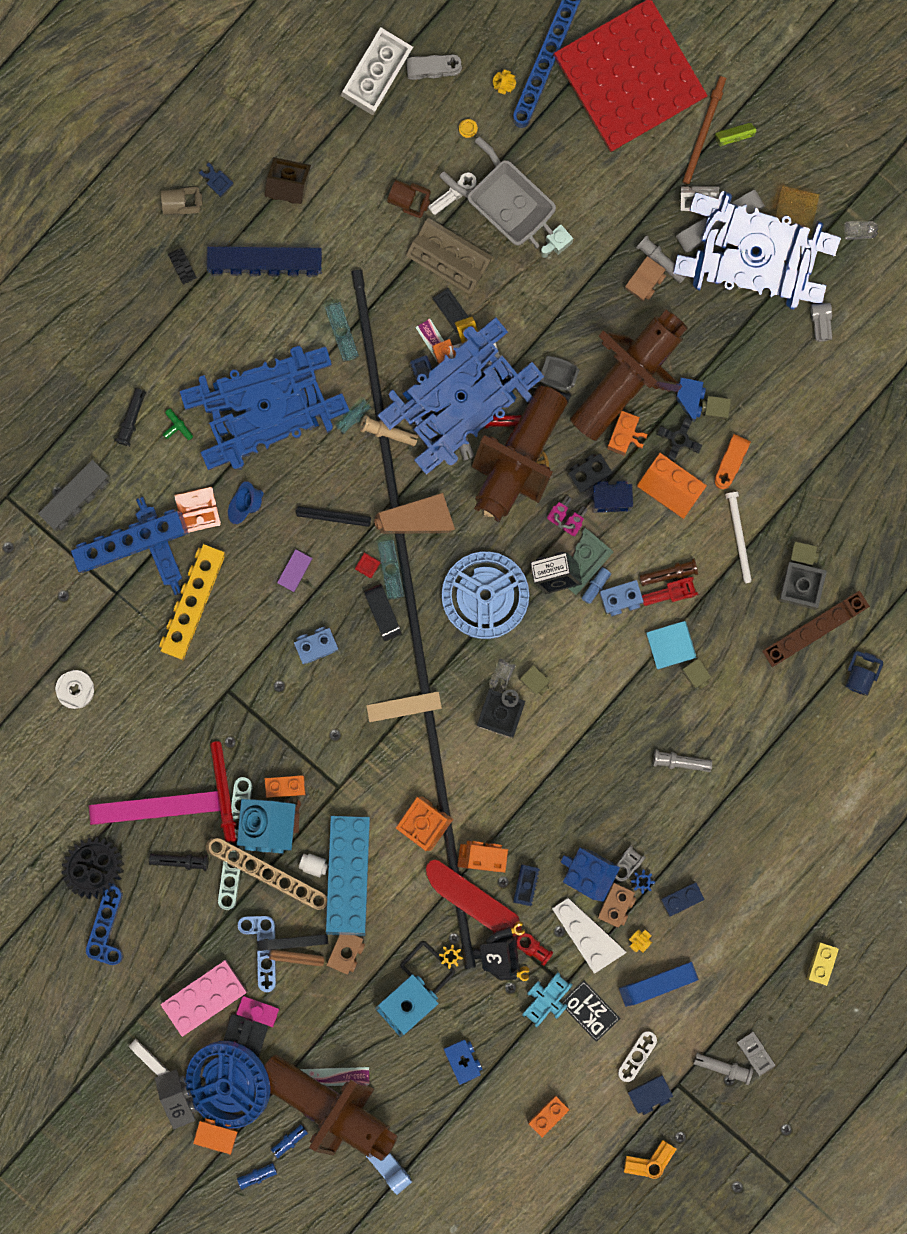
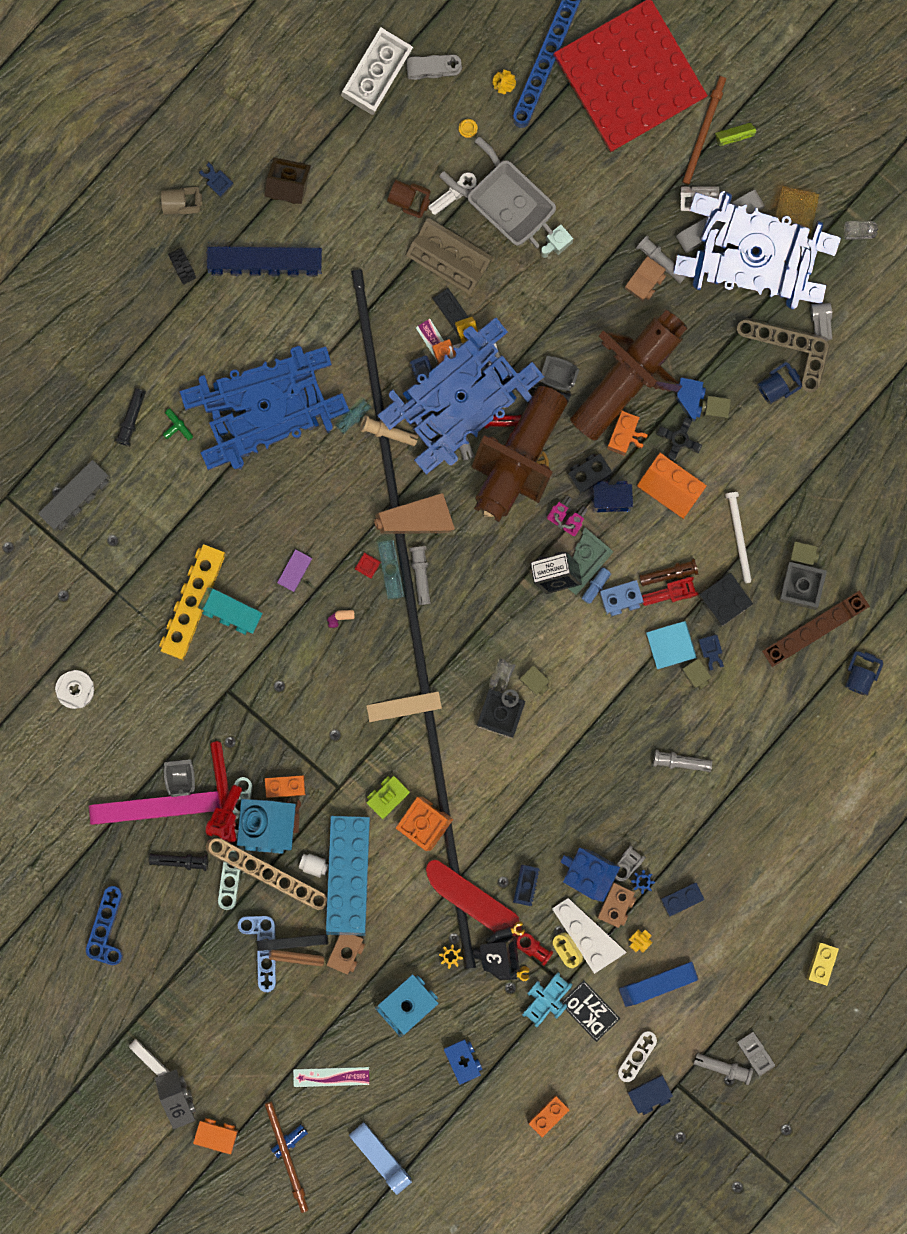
(100, 852): black gear -> none
(161, 553): blue plate -> none
(176, 529): blue brick -> none
(179, 777): none -> dark grey piece
(198, 508): slope -> none
(204, 998): bright pink brick -> none
(224, 818): none -> red connector
(229, 611): none -> teal brick
(243, 1074): blue piece -> none
(245, 501): blue piece -> none
(246, 1033): black bracket -> none
(257, 1176): blue pin -> none
(258, 1011): dark pink tile -> none
(298, 1191): none -> dark orange bar
(316, 645): medium blue brick -> none
(333, 516): black axle -> none
(338, 320): clear light blue piece -> none
(338, 1115): reddish brown piece -> none
(339, 615): none -> arm
(382, 612): black beam -> none
(388, 796): none -> lime brick
(420, 566): none -> light grey pin
(437, 956): black piece -> none
(480, 857): orange piece -> none
(489, 610): light blue piece -> none
(567, 950): none -> light yellow beam
(641, 1166): light orange piece -> none
(711, 649): none -> dark blue plate
(725, 600): none -> black brick
(731, 461): orange piece -> none
(775, 387): none -> dark blue piece
(792, 343): none -> dark tan beam

